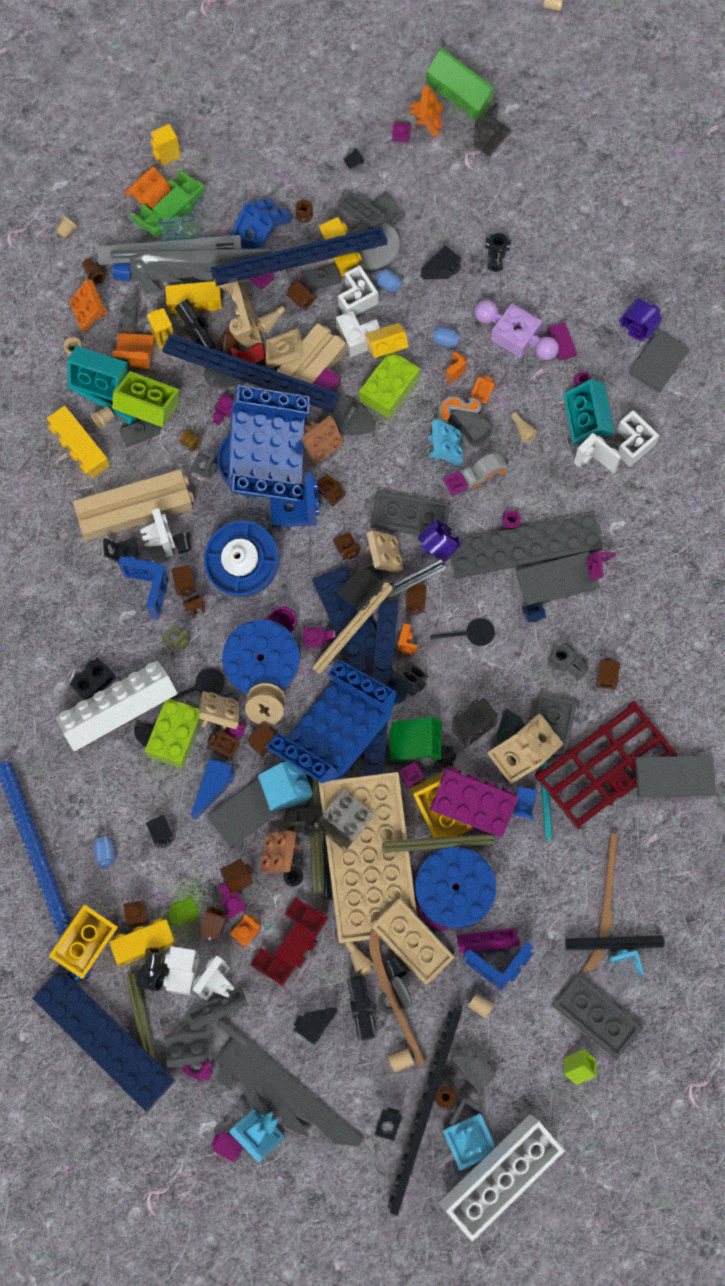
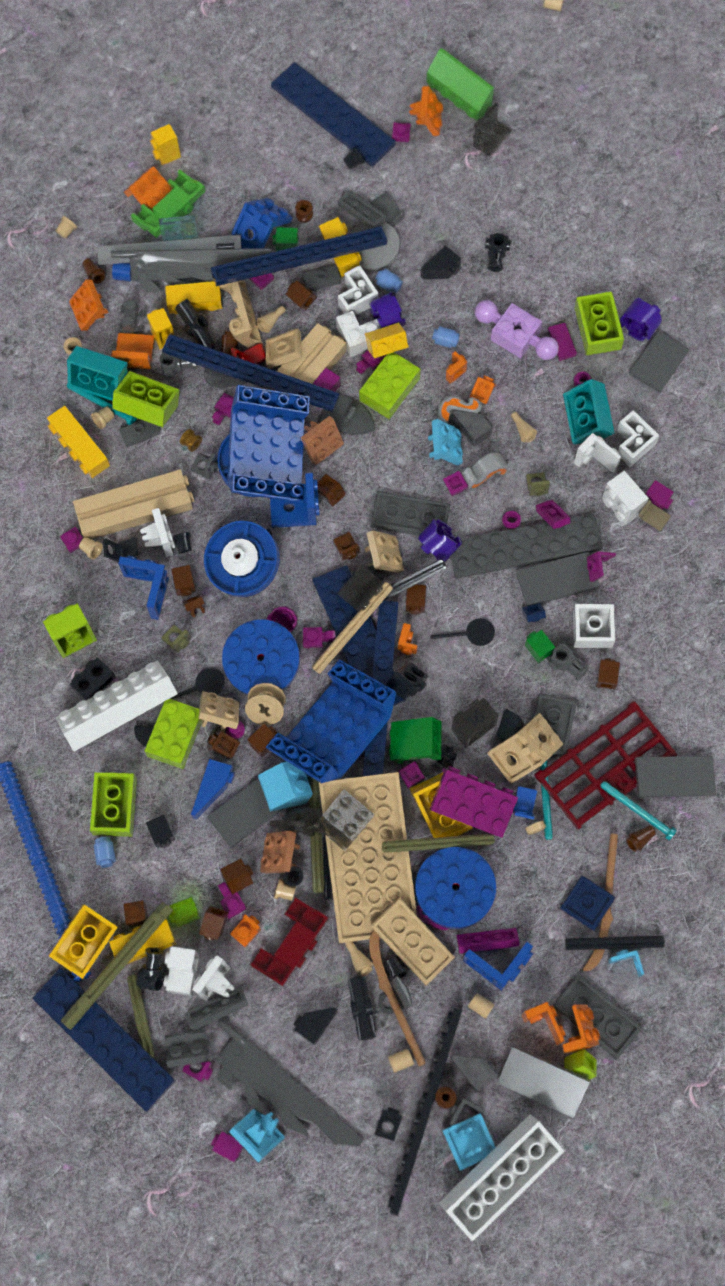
(69, 630): none -> lime brick
(71, 539): none -> magenta plate
(91, 548): none -> tan piece
(113, 804): none -> lime brick
(116, 965): none -> olive piece
(176, 365): none -> dark grey connector
(284, 891): none -> tan piece
(285, 238): none -> green brick
(333, 113): none -> dark blue plate
(368, 361): none -> magenta plate
(386, 311): none -> dark purple brick
(536, 827): none -> tan tile
(536, 1014): none -> orange bracket
(537, 488): none -> olive bracket
(539, 645): none -> green brick
(543, 1081): none -> tile
(552, 514): none -> magenta plate
(588, 903): none -> dark blue tile
(588, 1034): none -> orange bracket
(593, 626): none -> white brick
(599, 323): none -> lime brick
(624, 498): none -> white brick
(638, 839): none -> reddish brown cone
(654, 516): none -> dark tan bracket
(660, 495): none -> magenta brick
(669, 832): none -> teal bar

